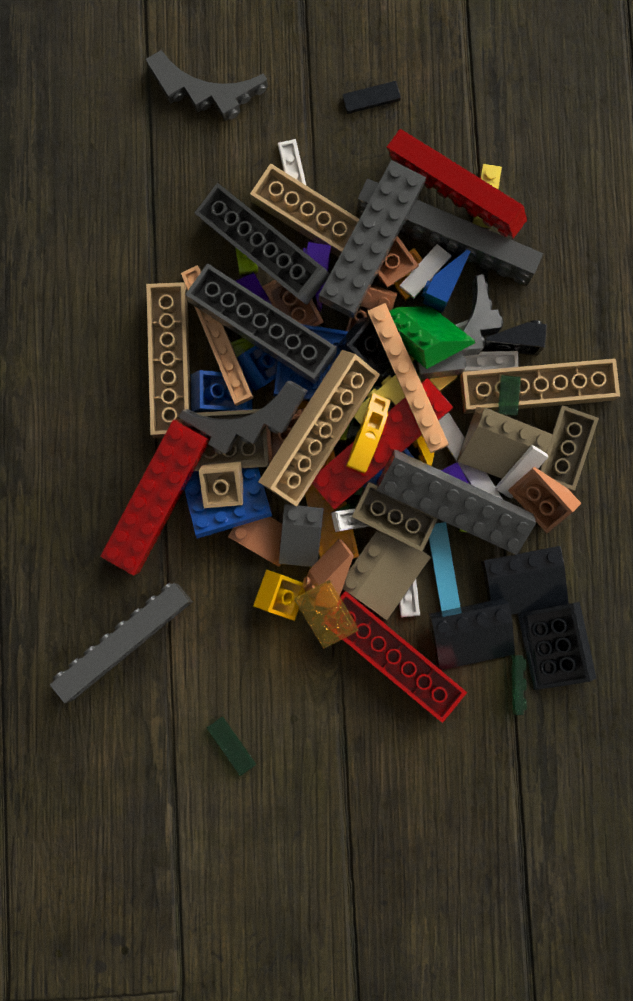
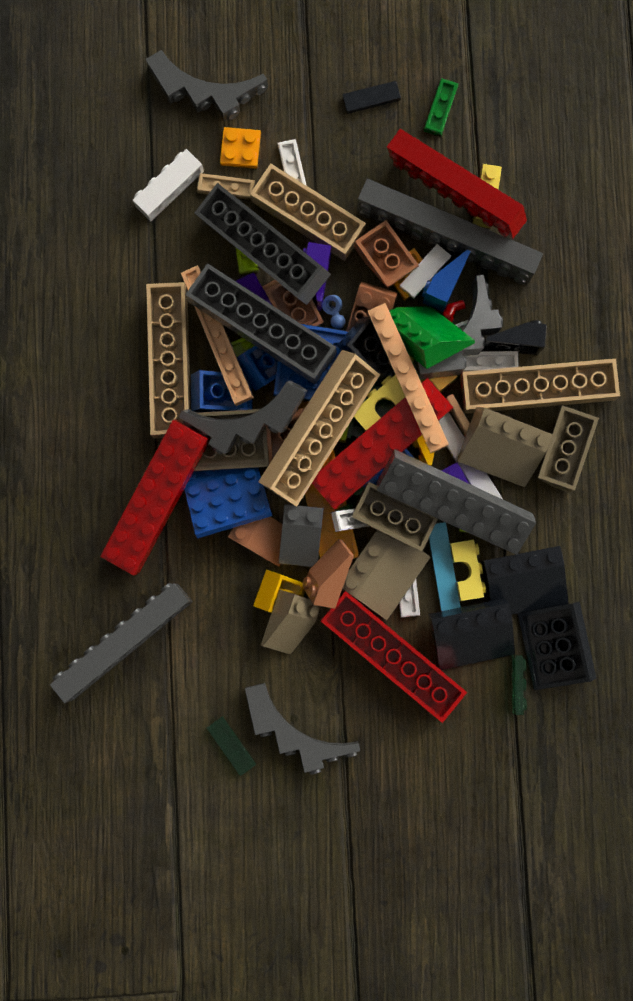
(167, 185): none -> white brick
(221, 484): tan slope -> none
(236, 186): none -> tan tile
(240, 147): none -> light orange plate
(289, 622): none -> dark tan slope
(289, 739): none -> dark grey arch
(326, 614): clear yellow plate -> none
(337, 320): none -> medium blue plate
(369, 433): yellow slope -> none
(372, 239): dark grey brick -> none
(441, 107): none -> green tile
(451, 308): none -> red arm
(458, 414): none -> tan tile
(466, 553): none -> light yellow arch
(509, 395): clear green tile -> none
(531, 458): white tile -> none
(544, 498): nougat slope -> none

